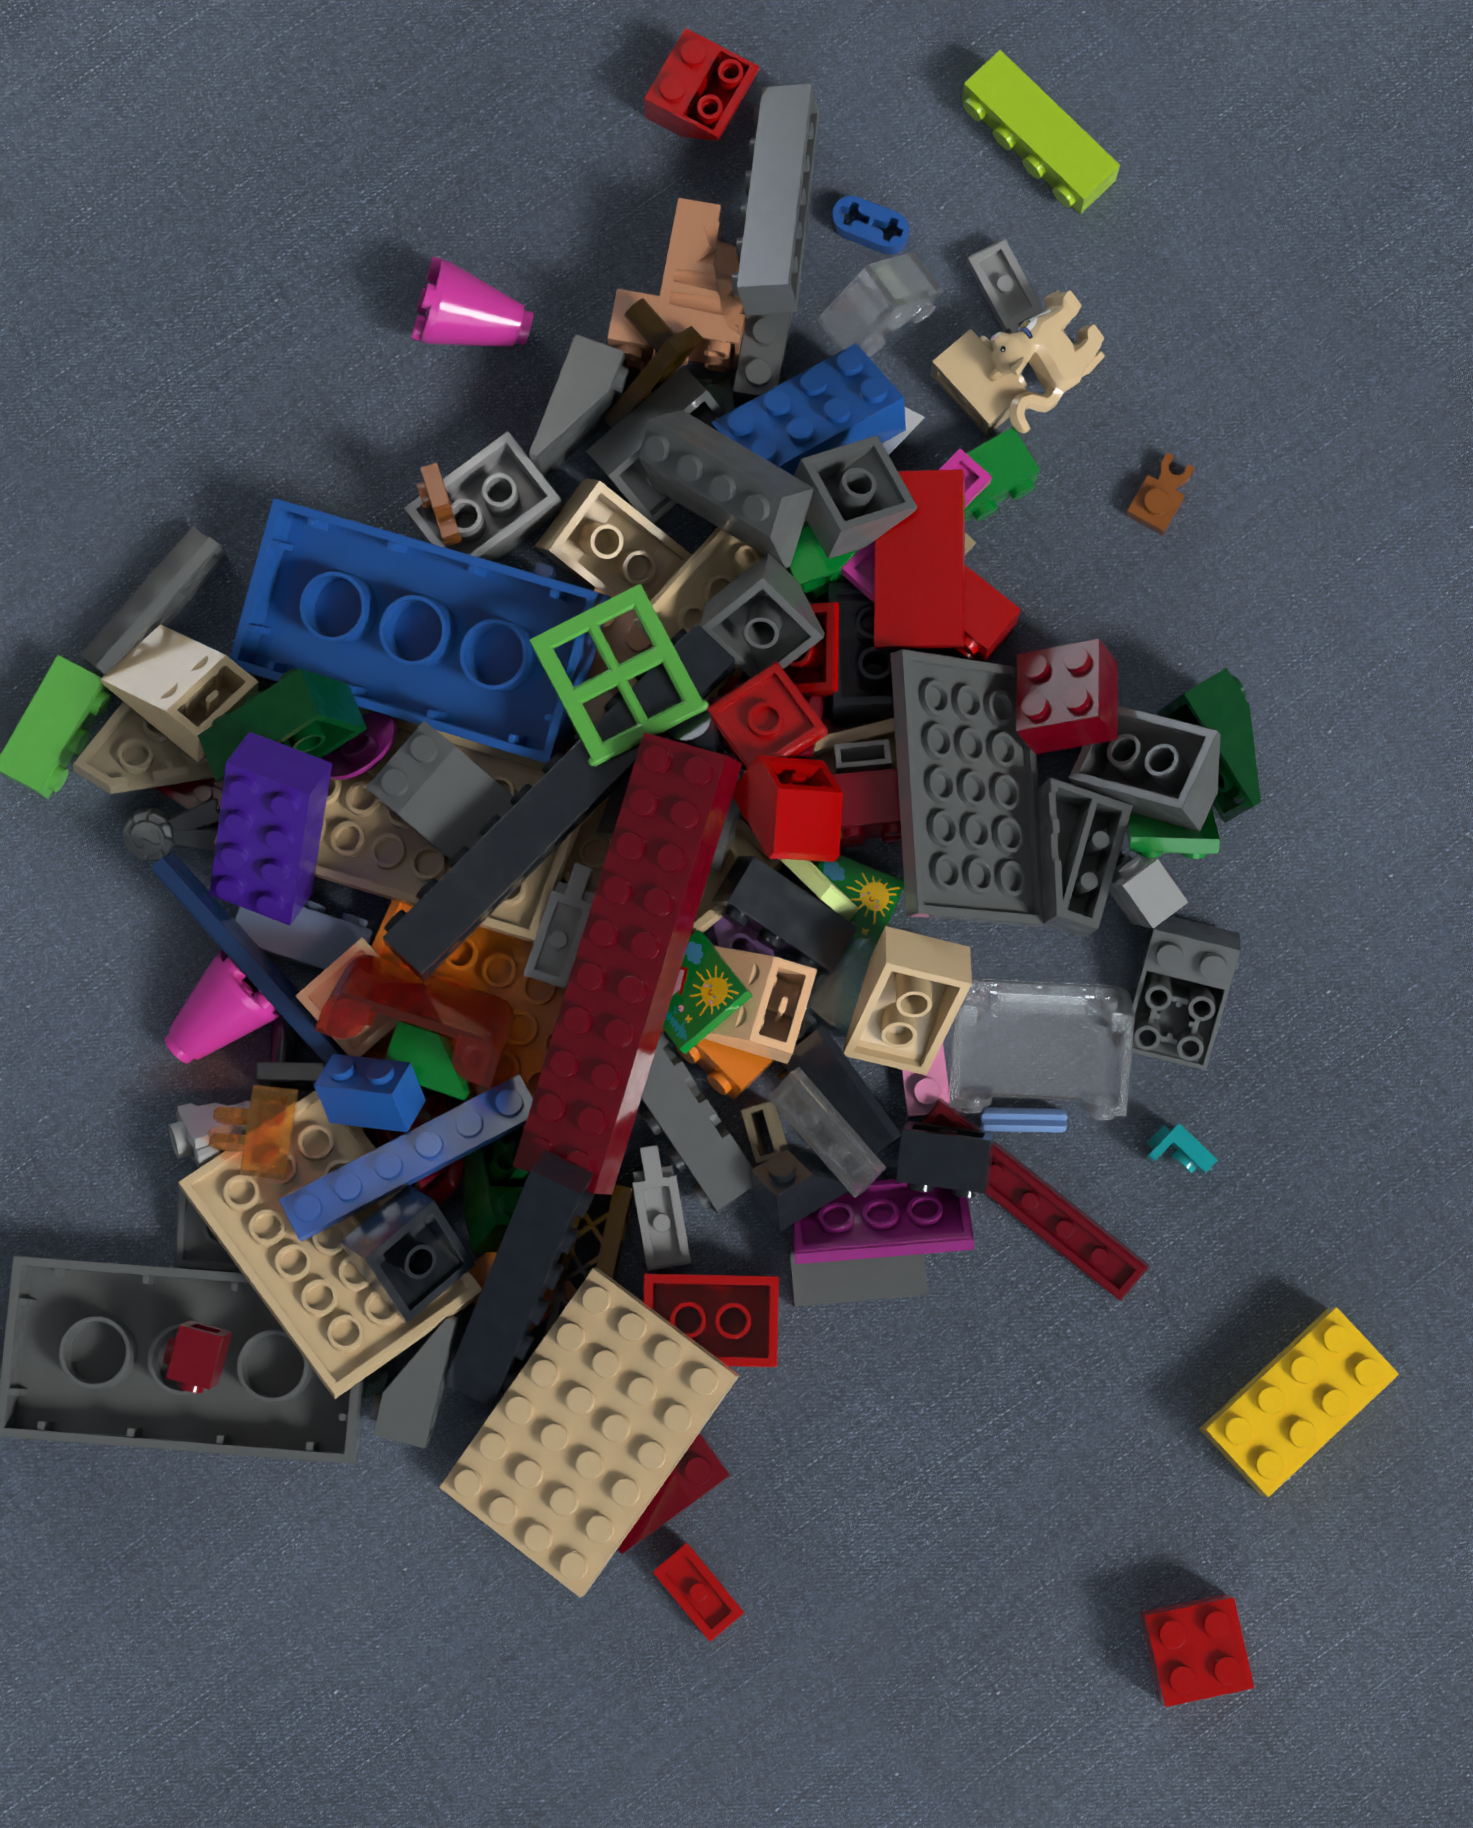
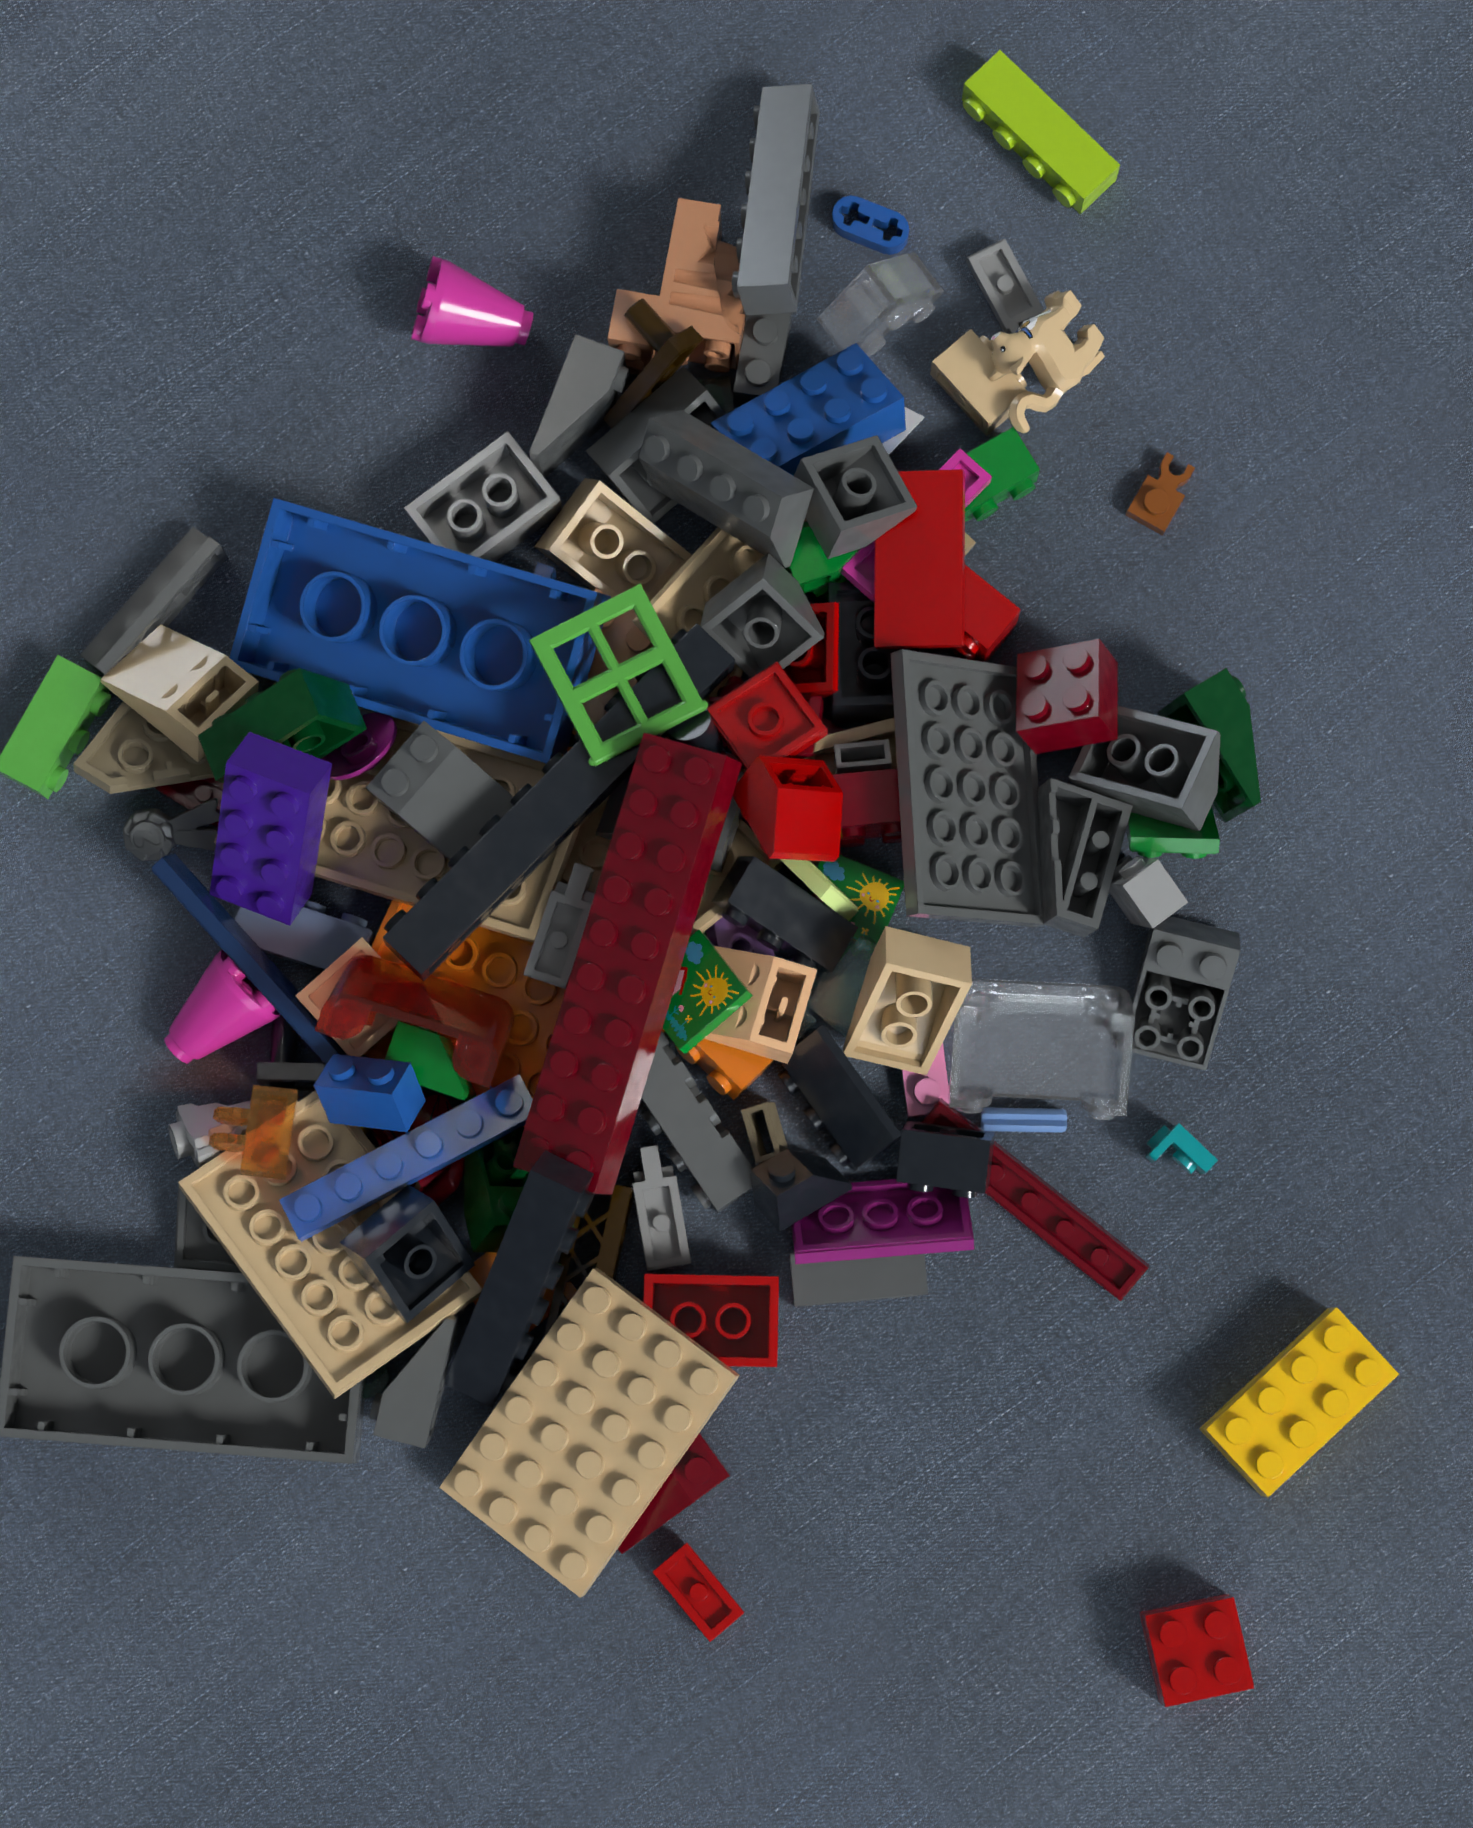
(197, 1356): dark red brick -> none
(434, 495): dark orange plate -> none
(698, 88): red slope -> none
(827, 1132): clear tile -> none

